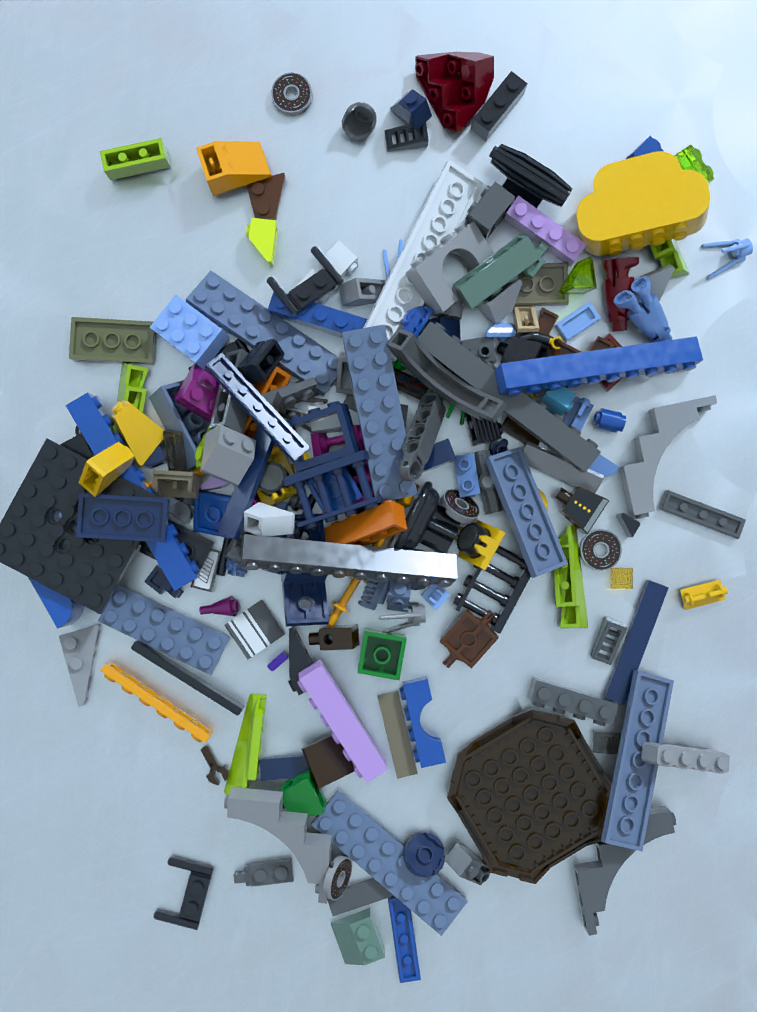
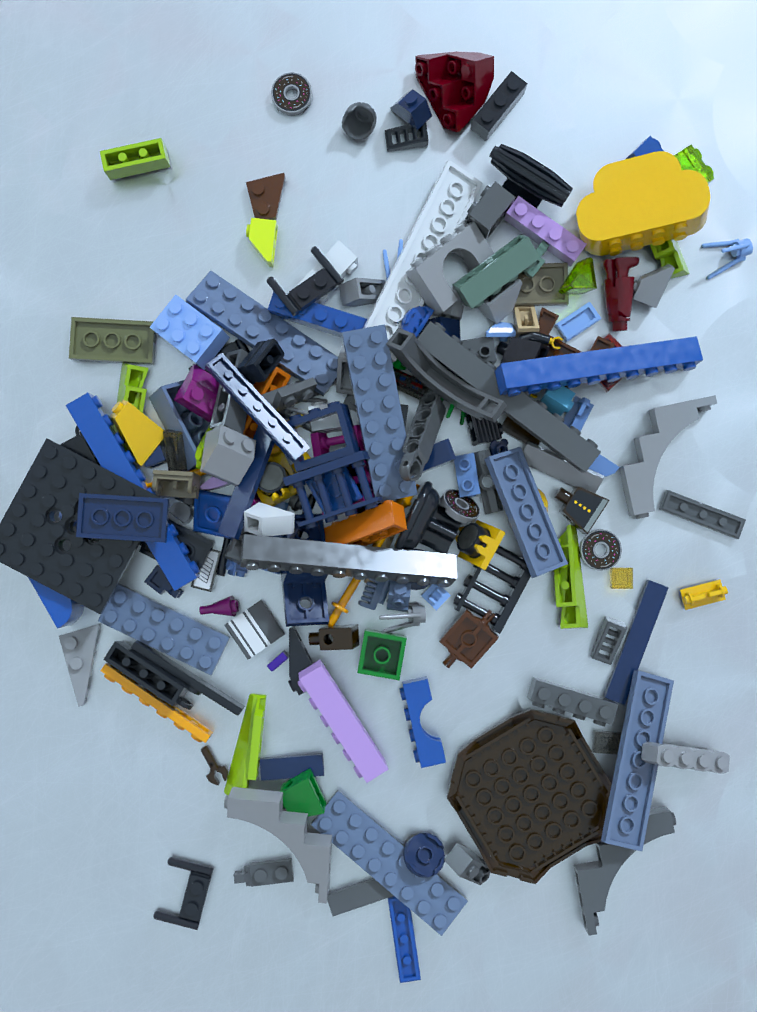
(105, 468): yellow slope -> none
(149, 675): none -> black hinge
(232, 164): light orange slope -> none
(326, 761): dark brown tile -> none
(337, 878): tile -> none
(359, 938): sand green slope -> none
(397, 734): dark tan tile -> none
(609, 420): blue brick -> none
(628, 524): black slope -> none
(645, 313): medium blue piece -> none

